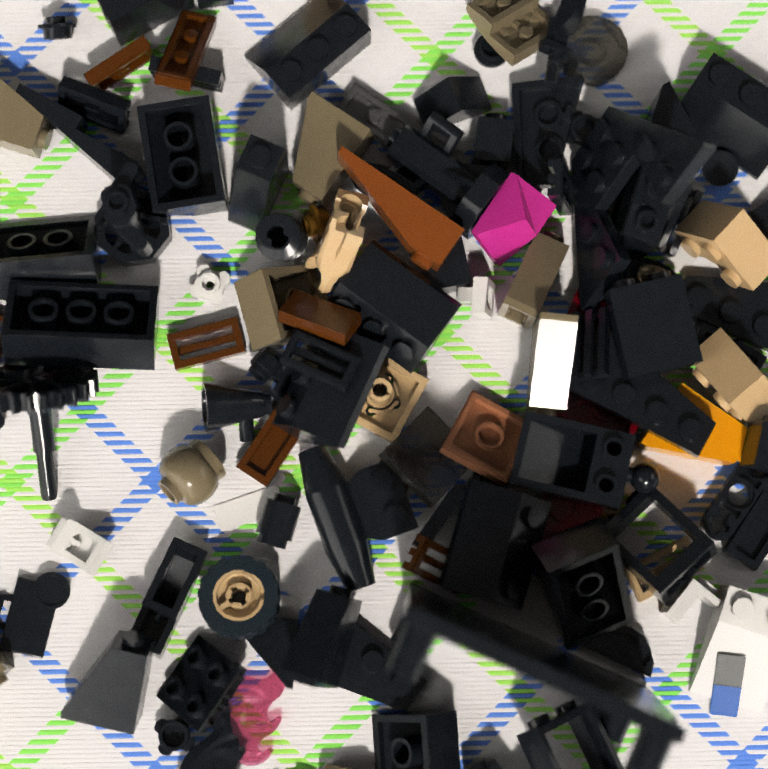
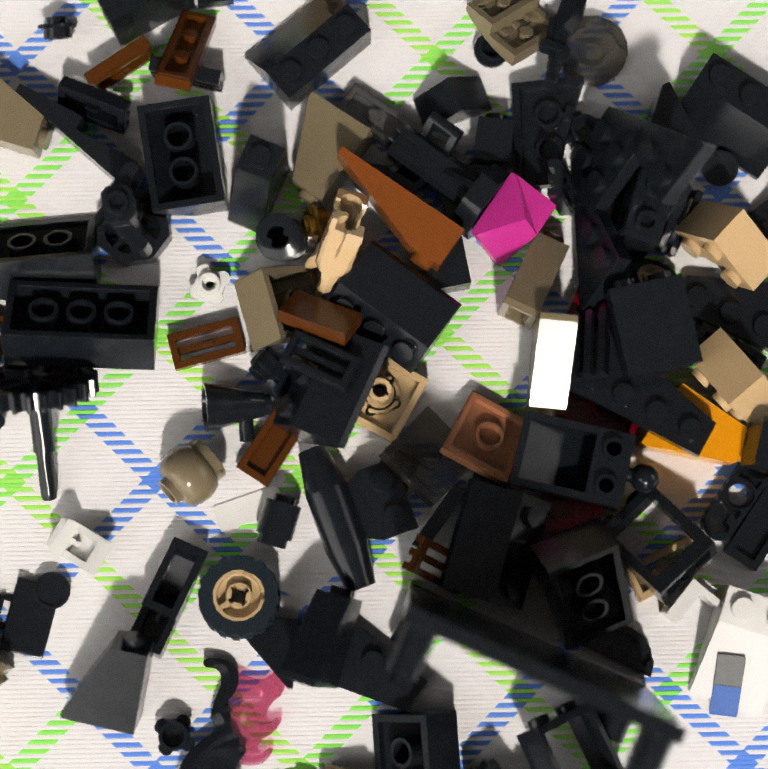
(201, 684): black hinge -> none
(478, 297): white tile -> none

